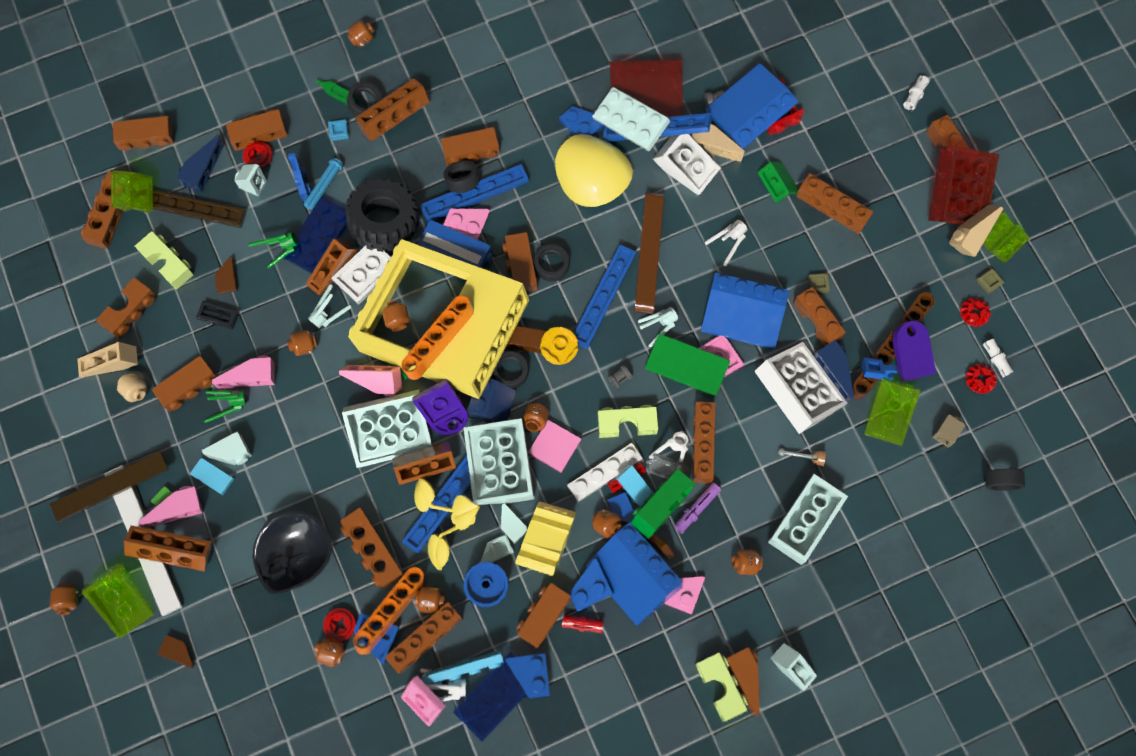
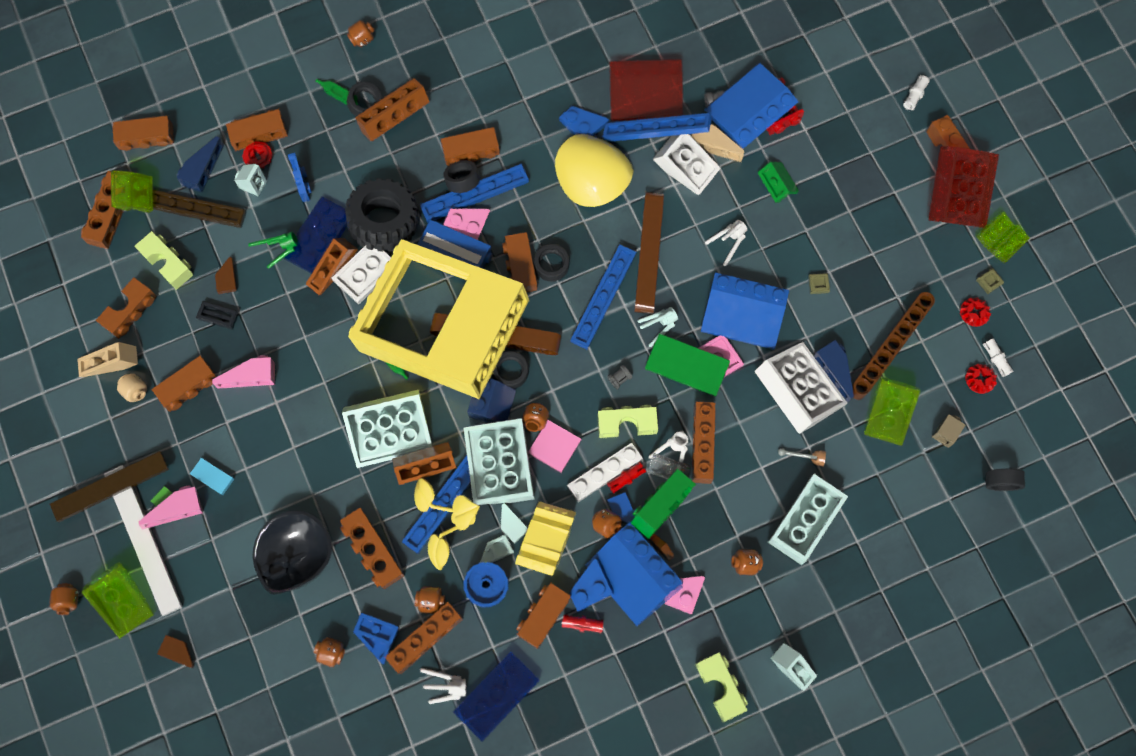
(167, 548): dark orange brick -> none
(229, 450): light aqua slope -> none
(235, 398): green plant -> none
(301, 342): dark orange head -> none
(318, 317): light aqua plant -> none
(323, 183): dark azure axle -> none
(330, 627): red gear -> none
(338, 130): dark azure tile -> none
(378, 379): bright pink slope -> none
(385, 619): orange beam -> none
(396, 316): dark orange head -> none
(422, 701): bright pink tile -> none
(437, 346): orange beam -> none
(440, 406): dark purple tile -> none
(464, 666): medium azure hinge -> none
(531, 674): blue wing -> none
(559, 345): yellow tile -> none
(631, 119): light aqua plate -> none
(634, 485): medium azure tile -> none
(691, 514): medium lavender pin -> none
(745, 670): dark orange slope -> none
(812, 306): dark orange arch -> none
(834, 203): dark orange brick -> none
(875, 369): blue plate -> none
(913, 352): dark purple tile -> none
(973, 232): tan slope -> none

